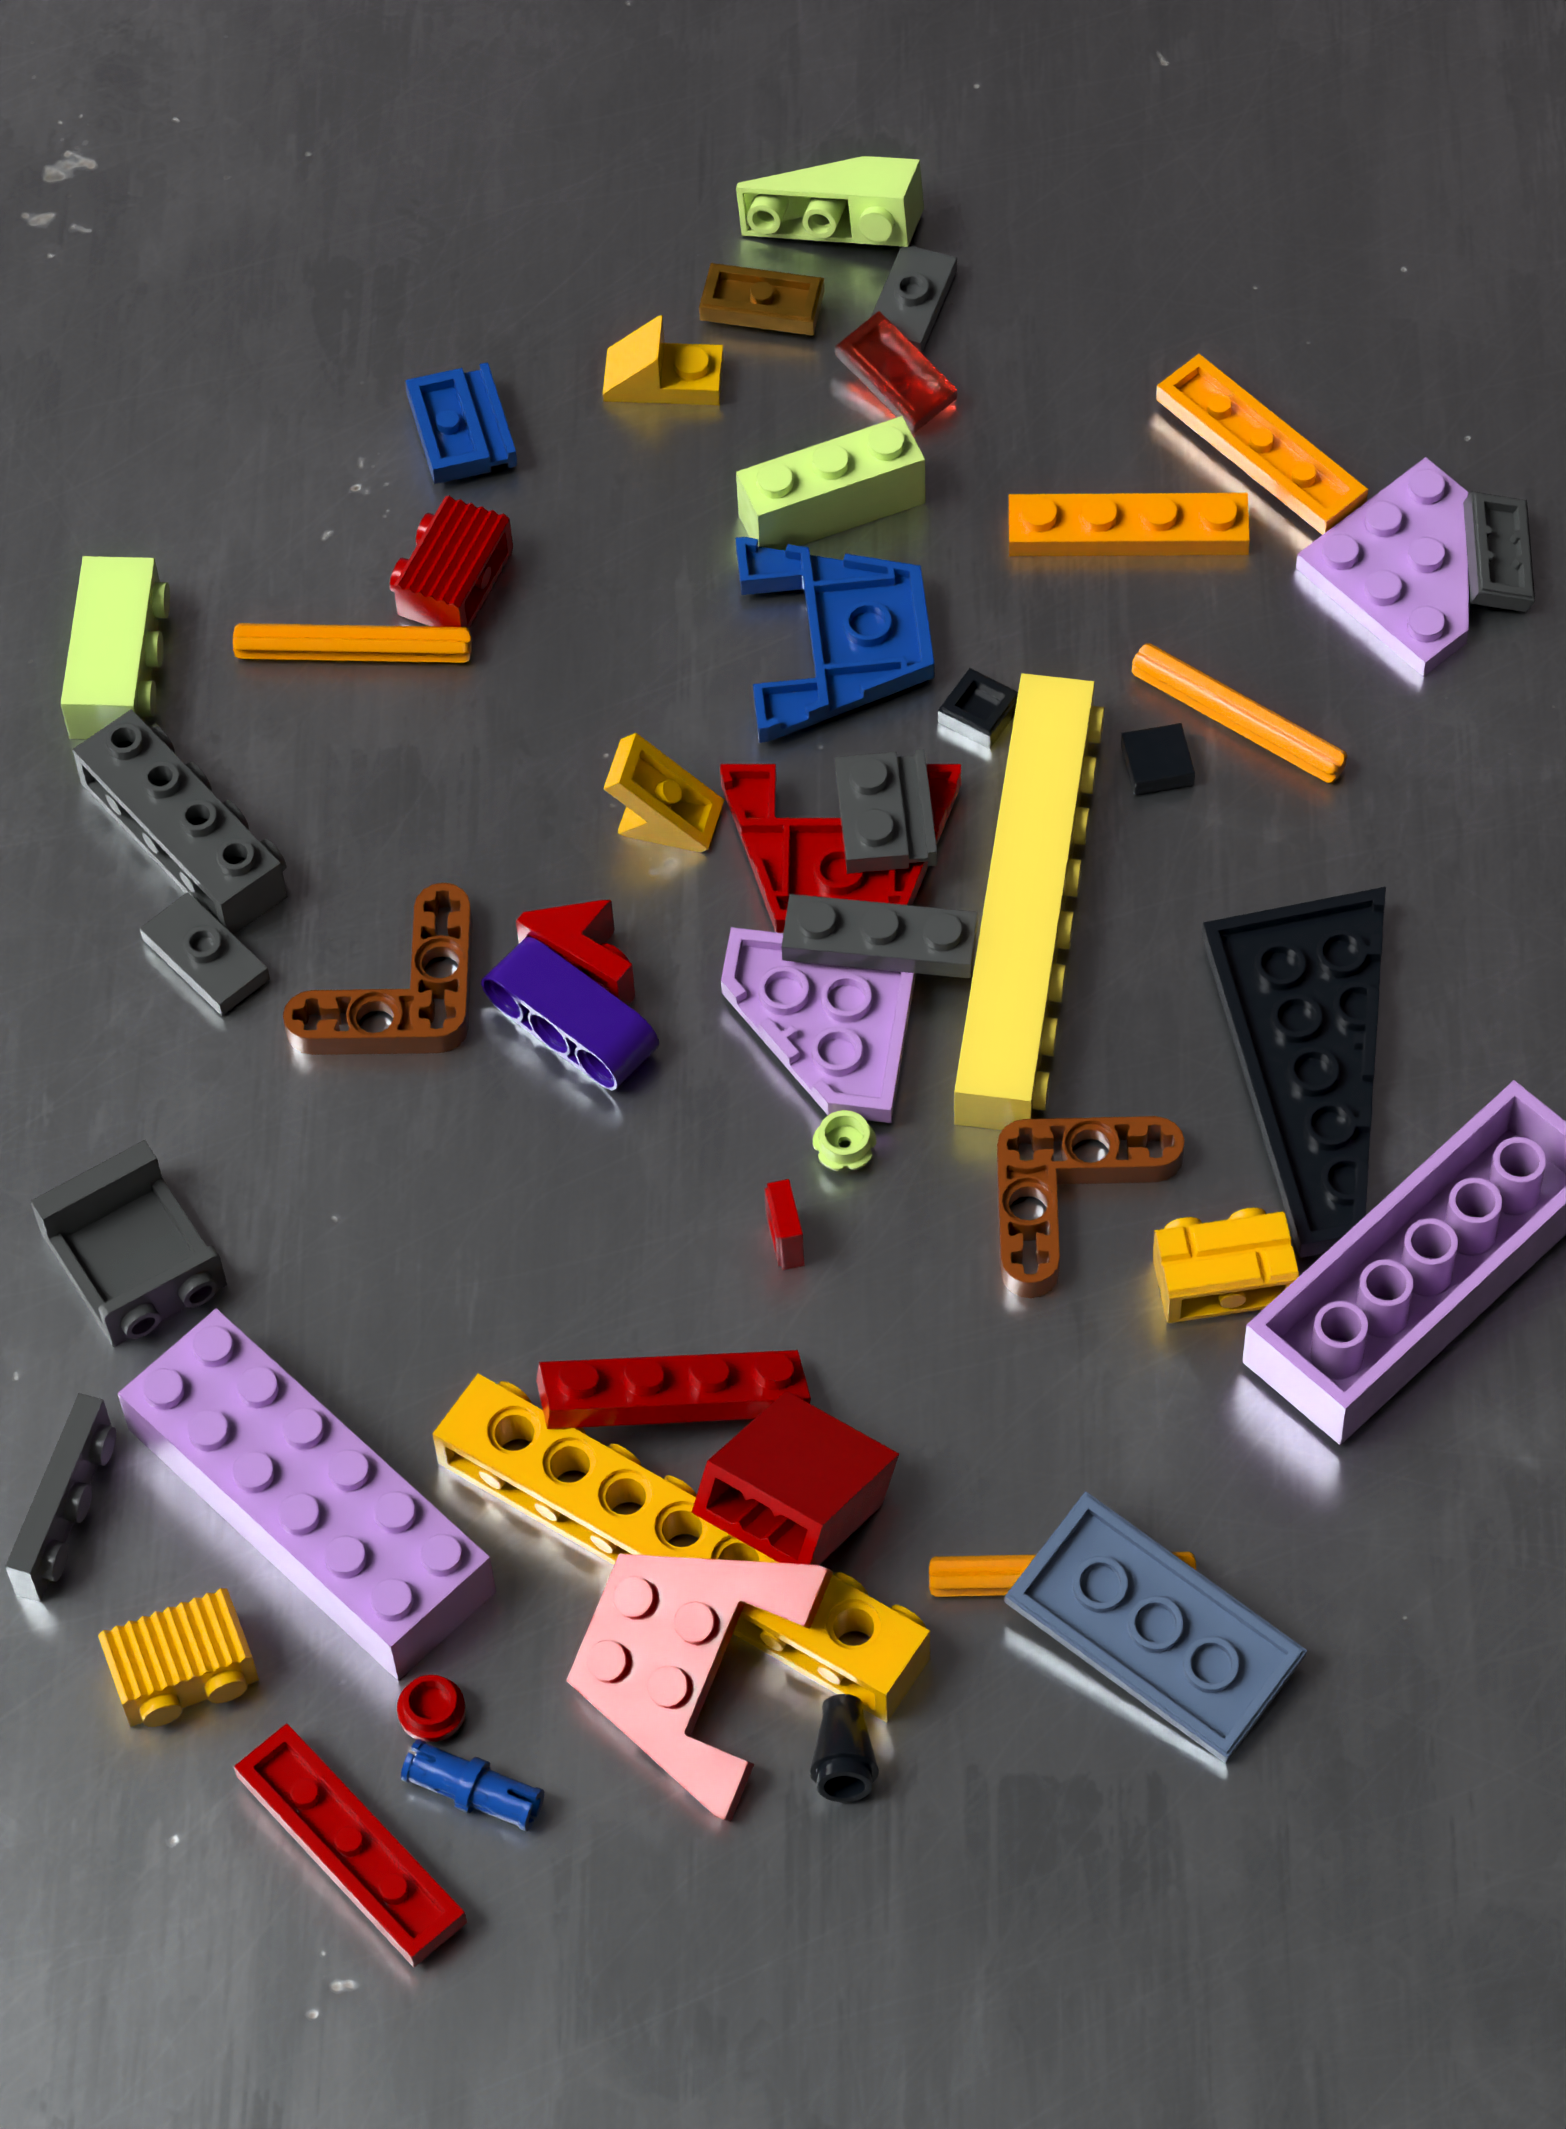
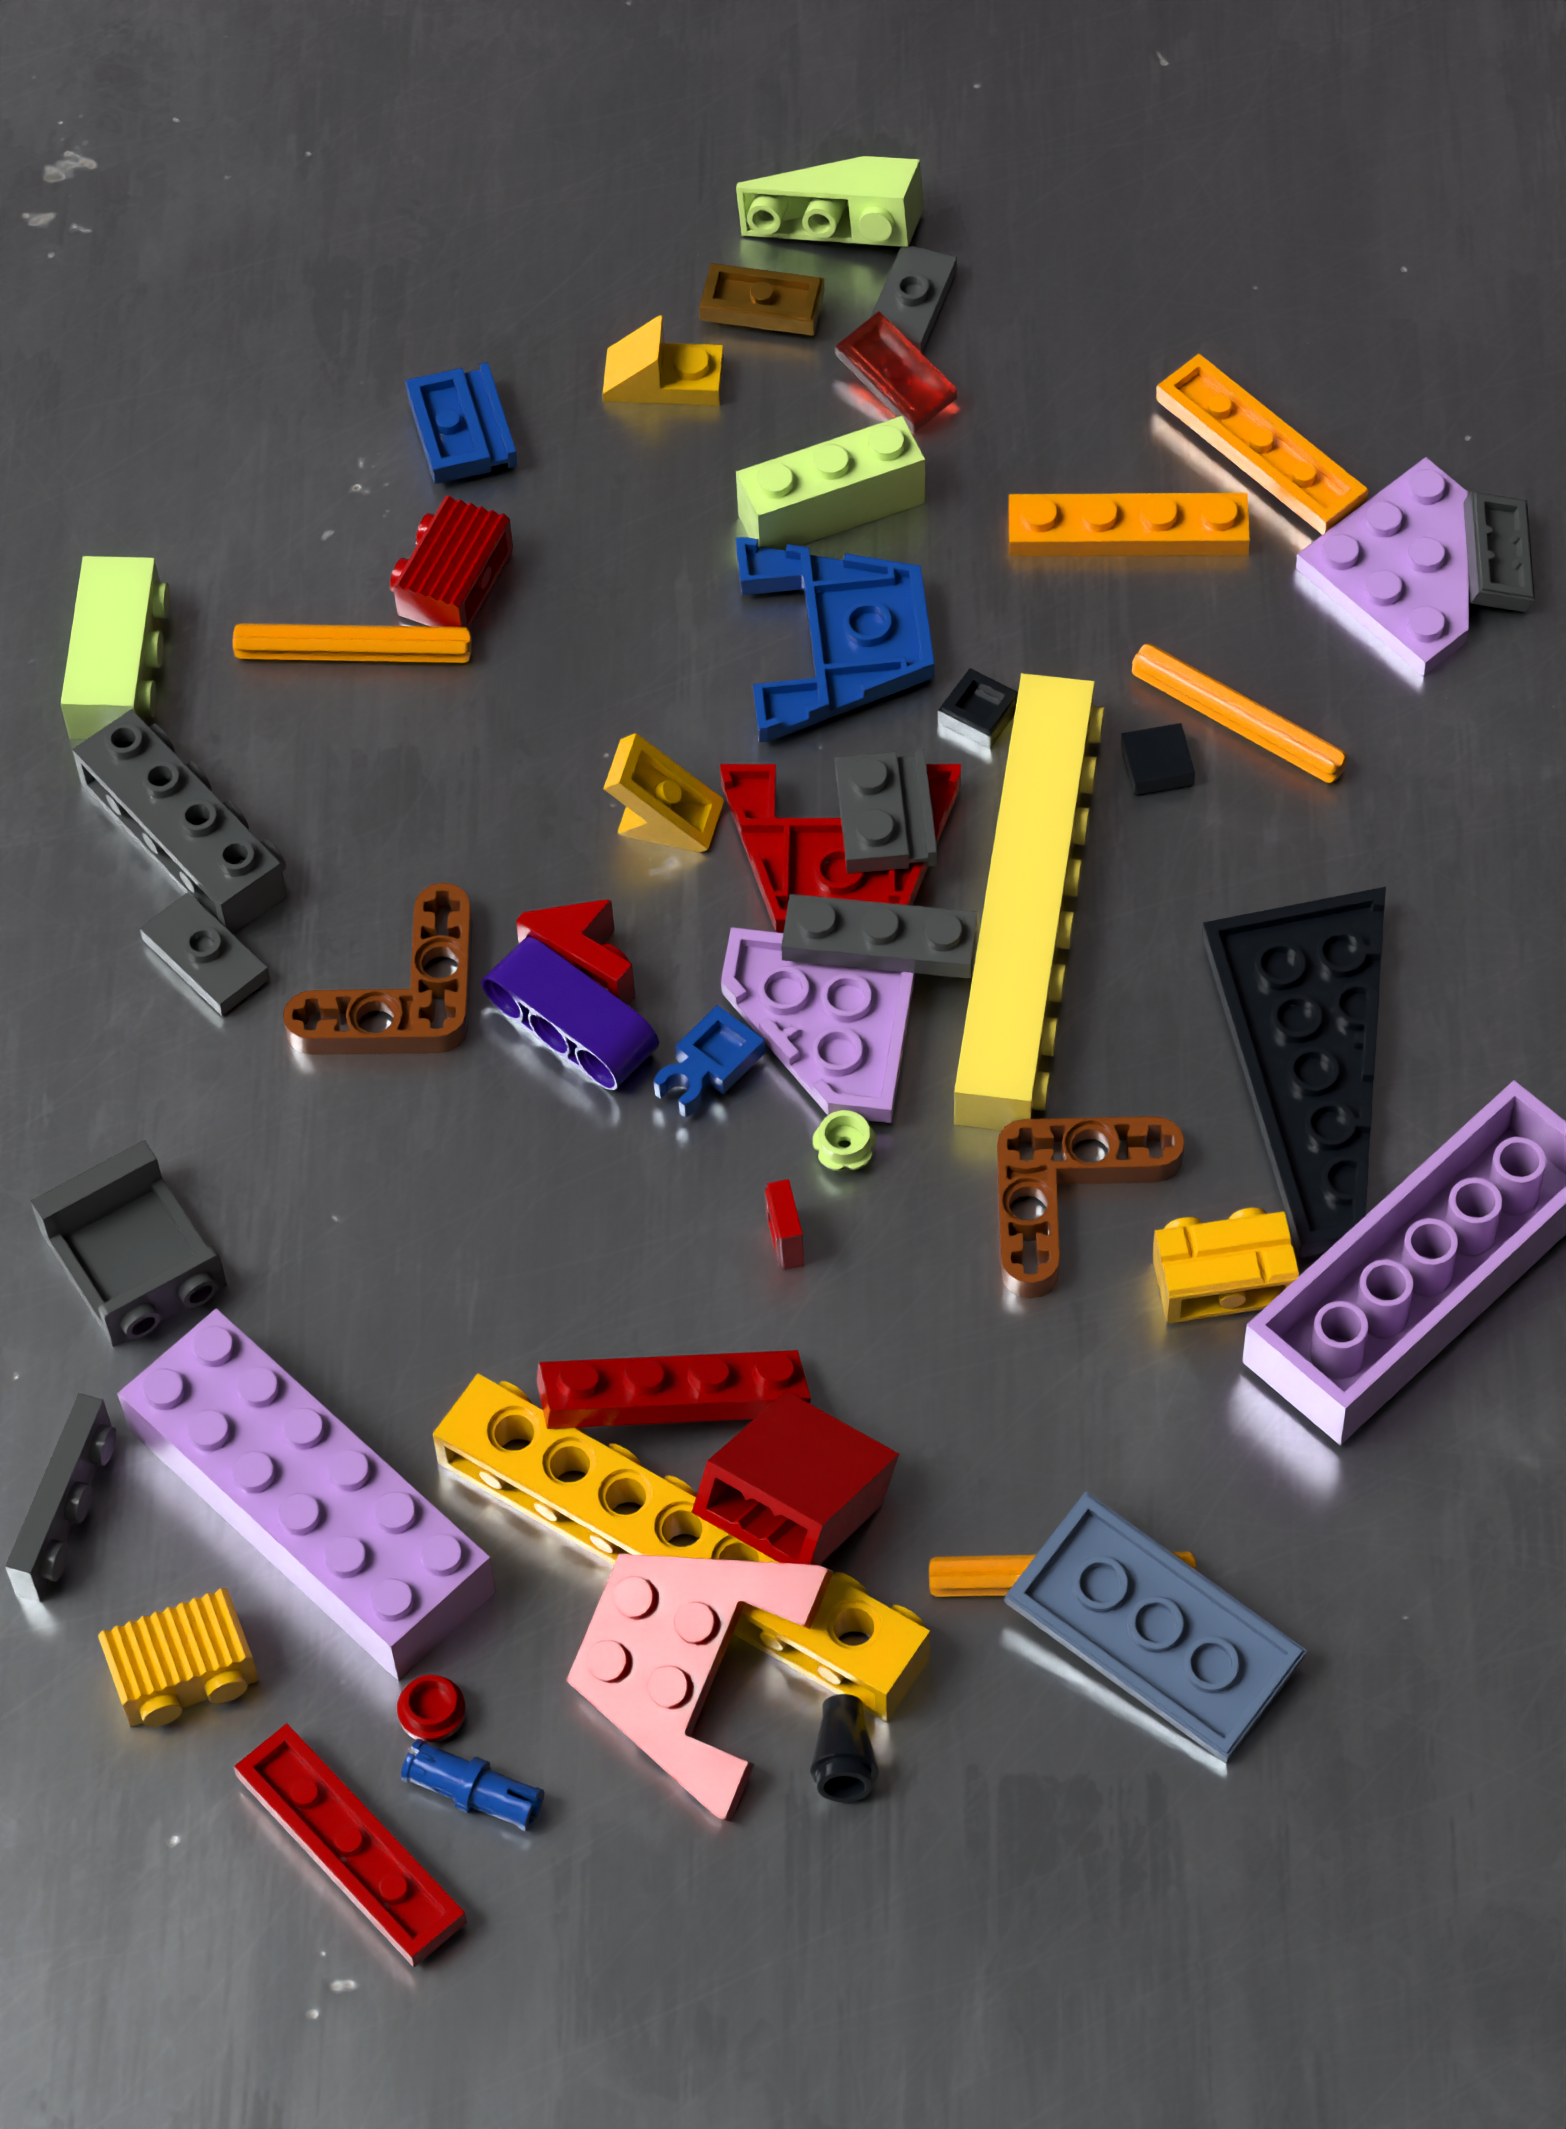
(712, 1053): none -> blue plate

